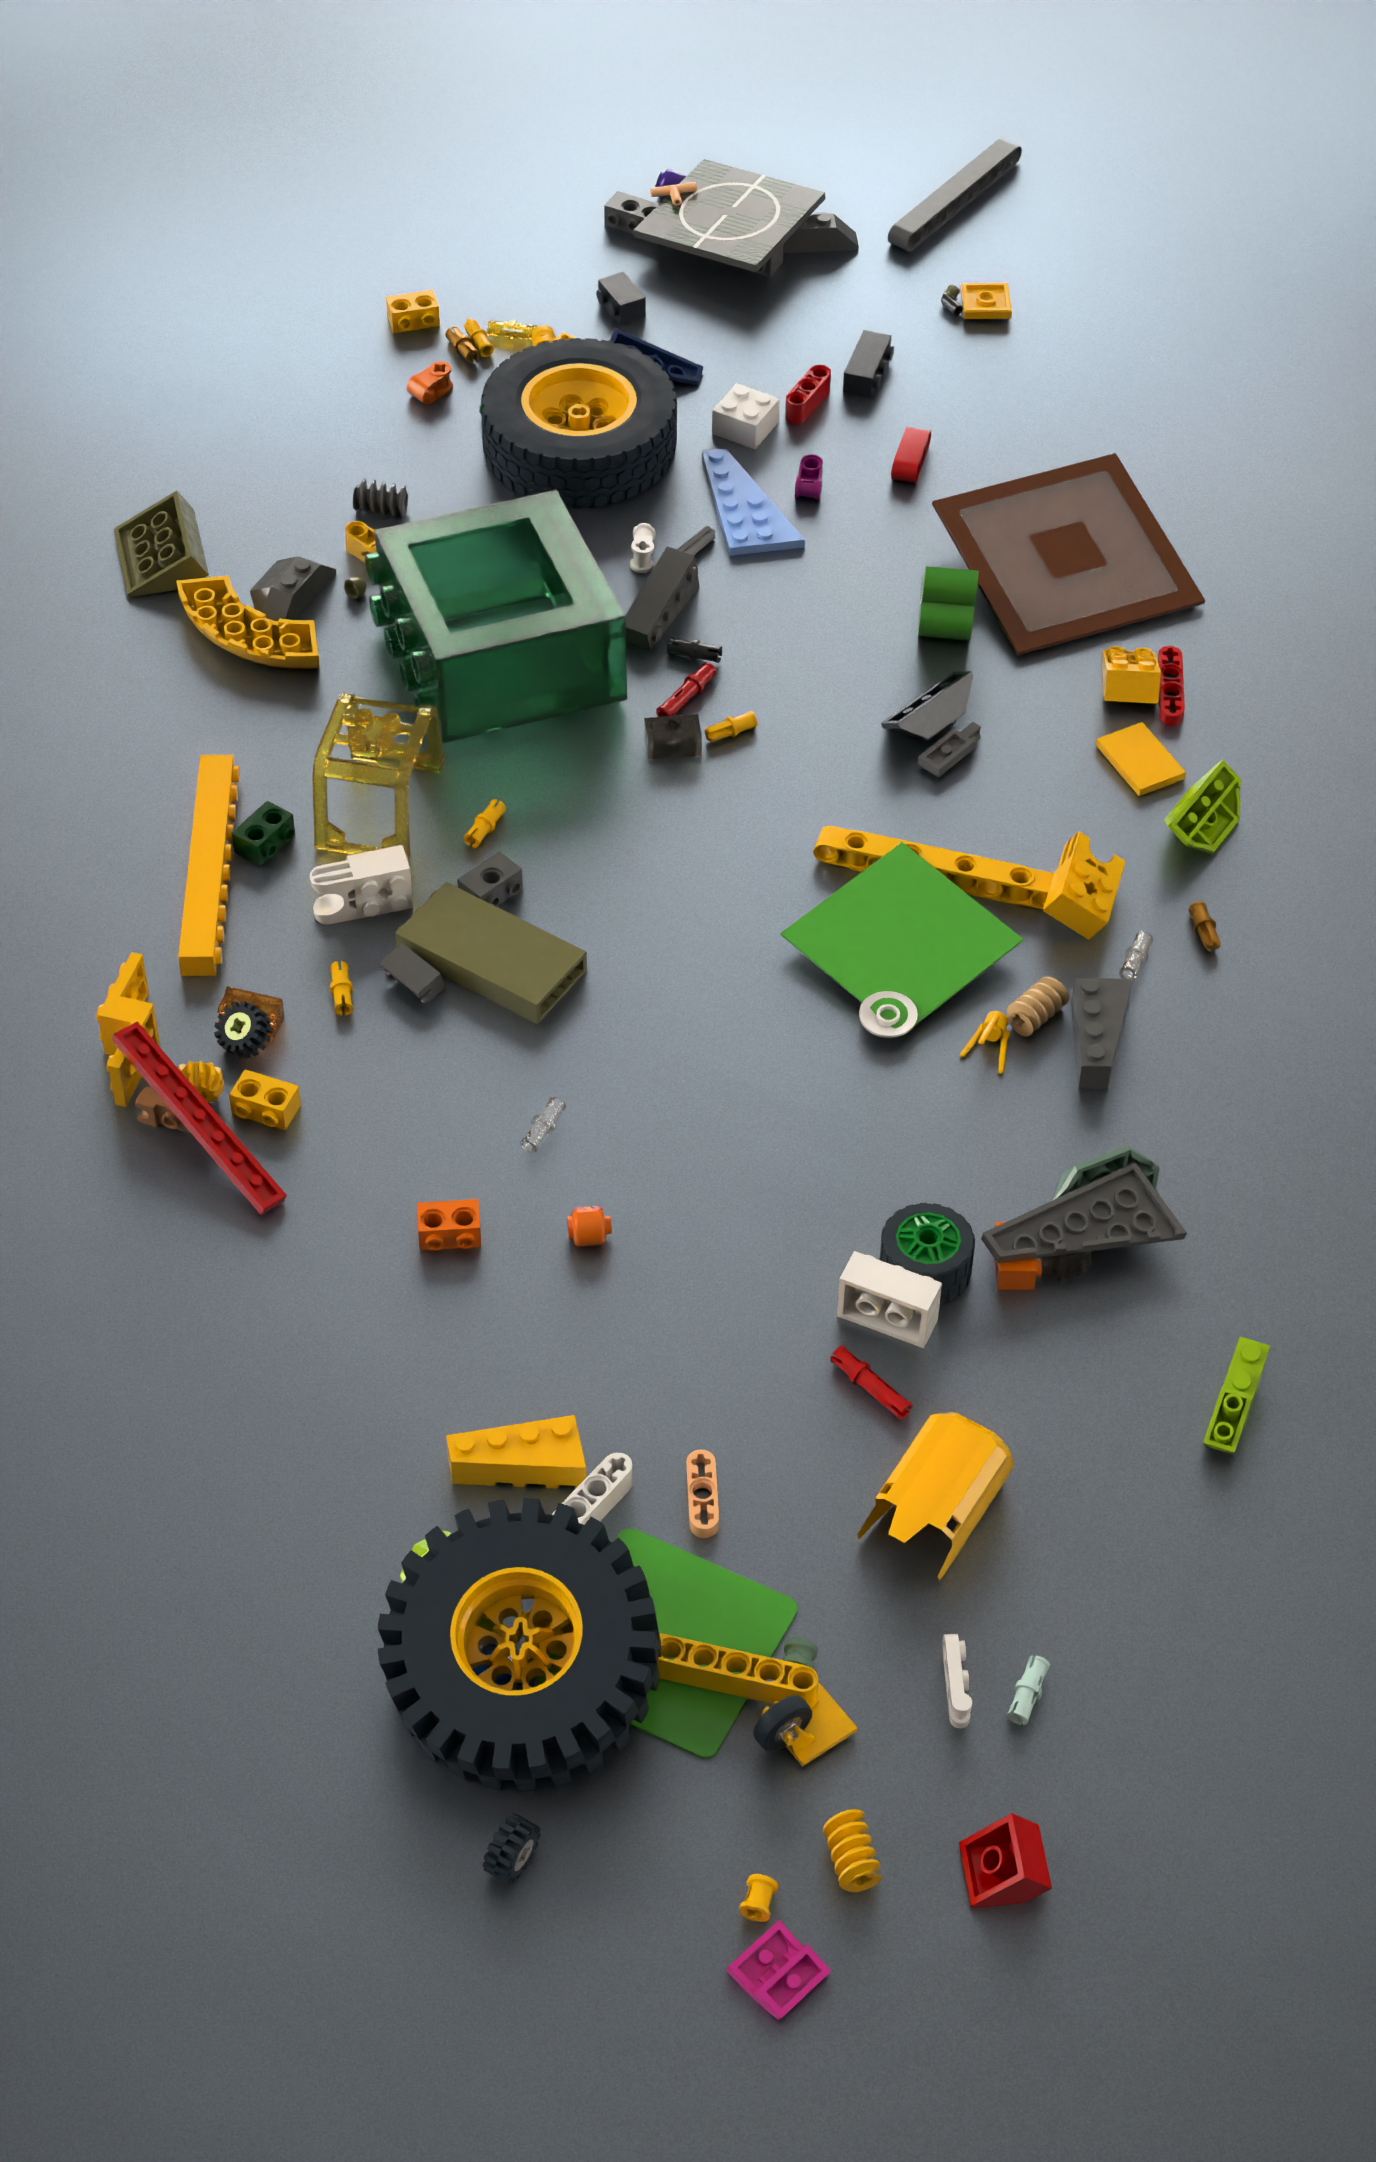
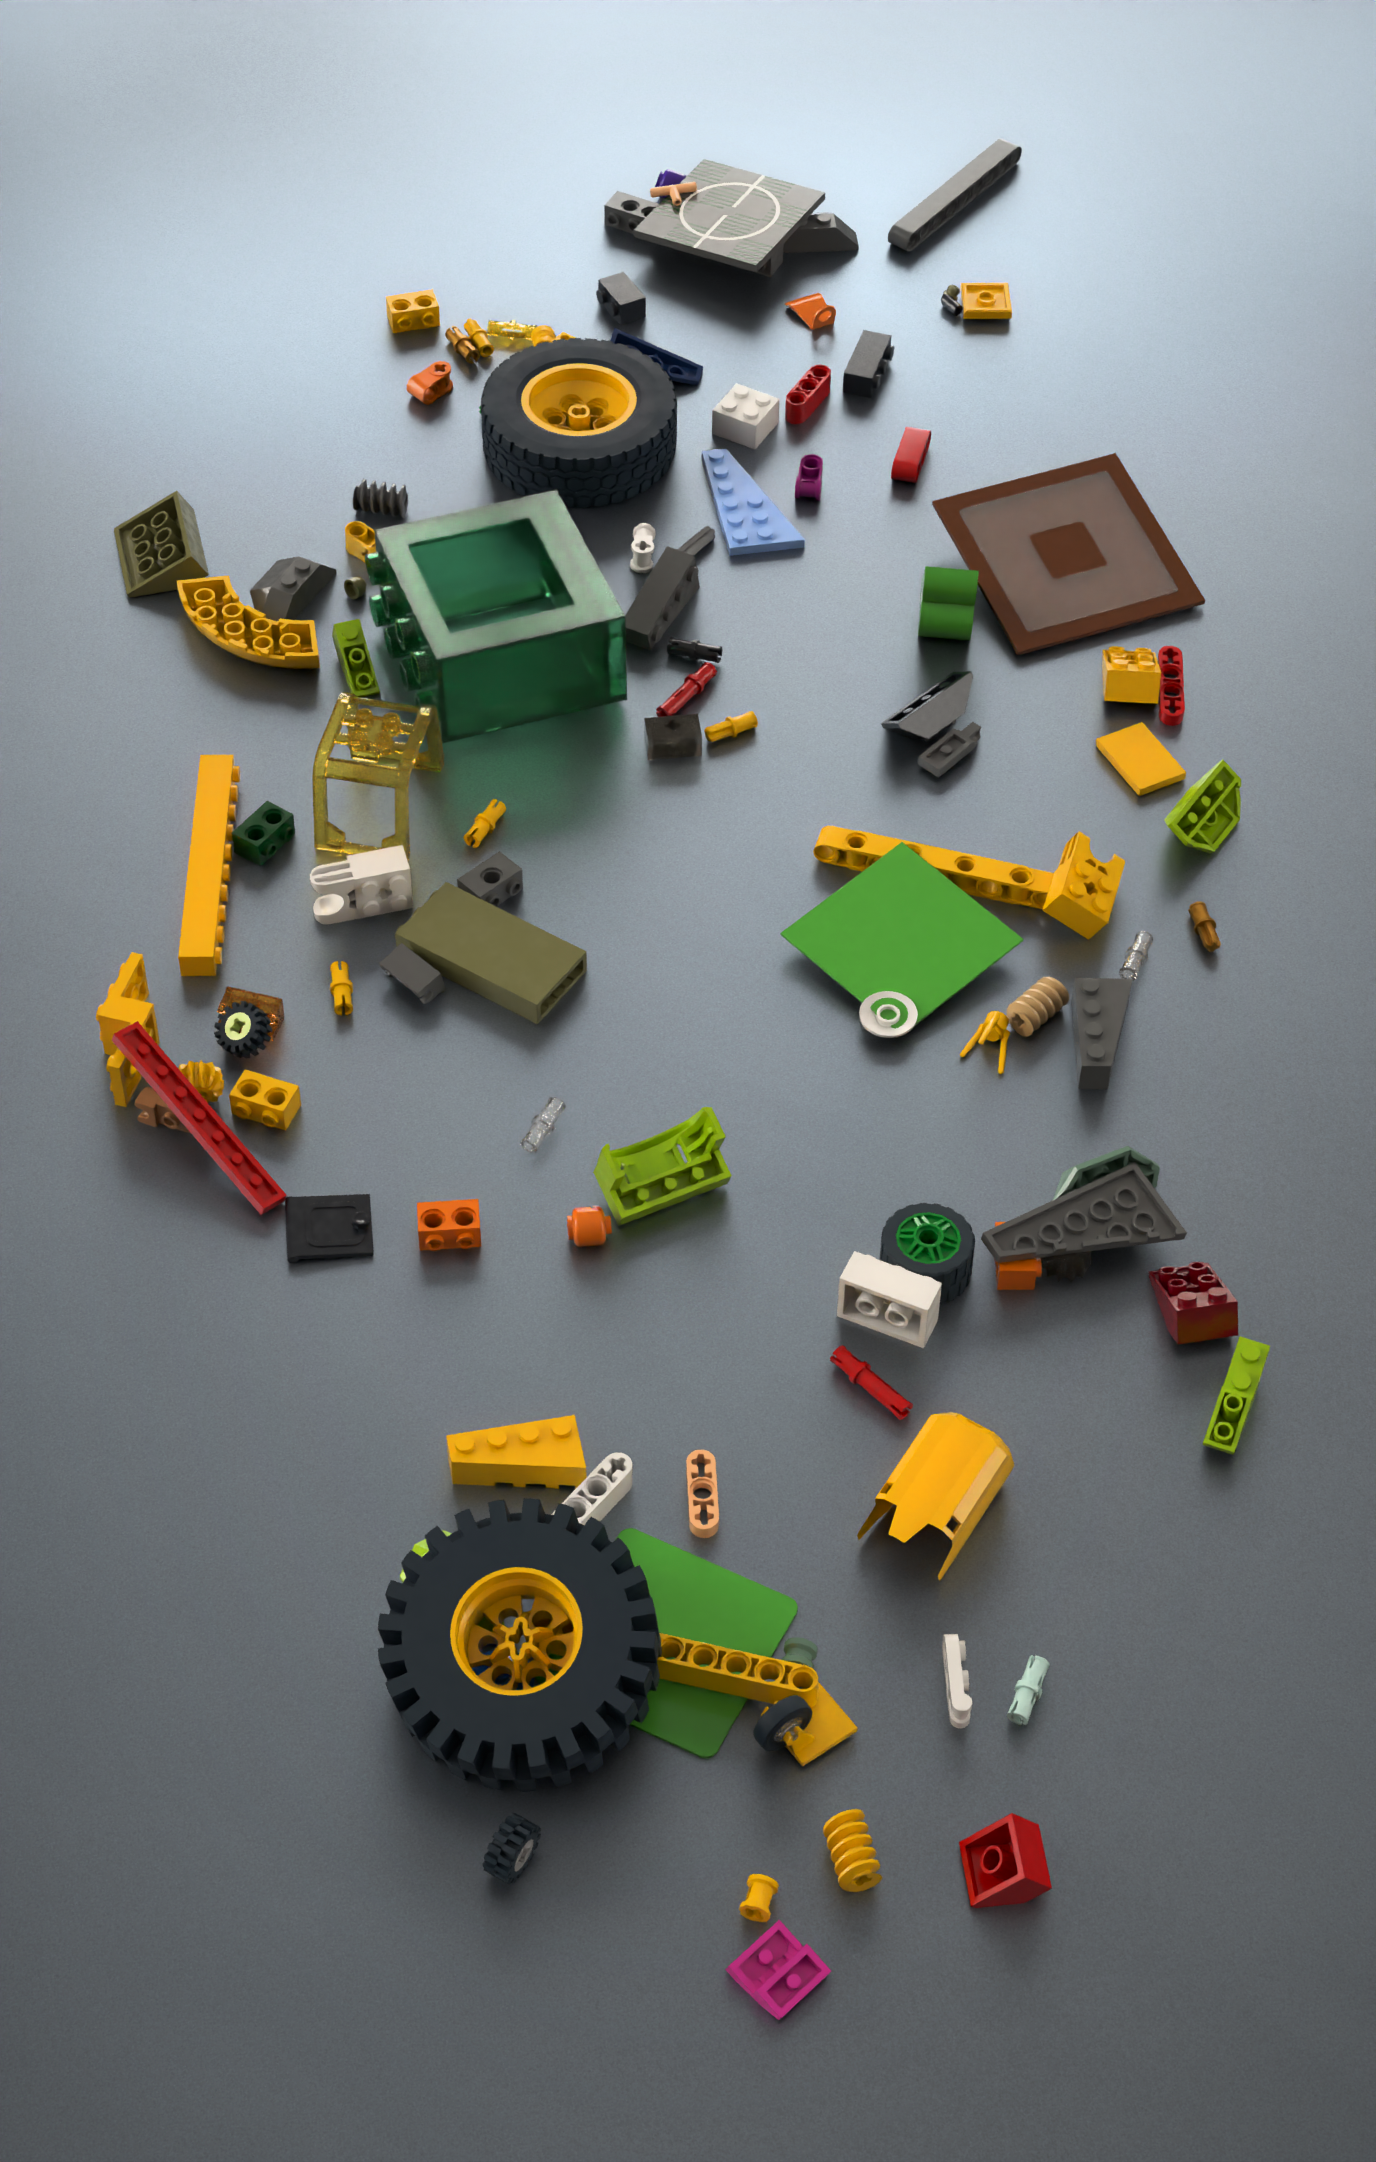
(325, 1226): none -> black container
(355, 658): none -> lime slope
(653, 1173): none -> lime piece
(814, 310): none -> orange piece
(1195, 1303): none -> dark red slope

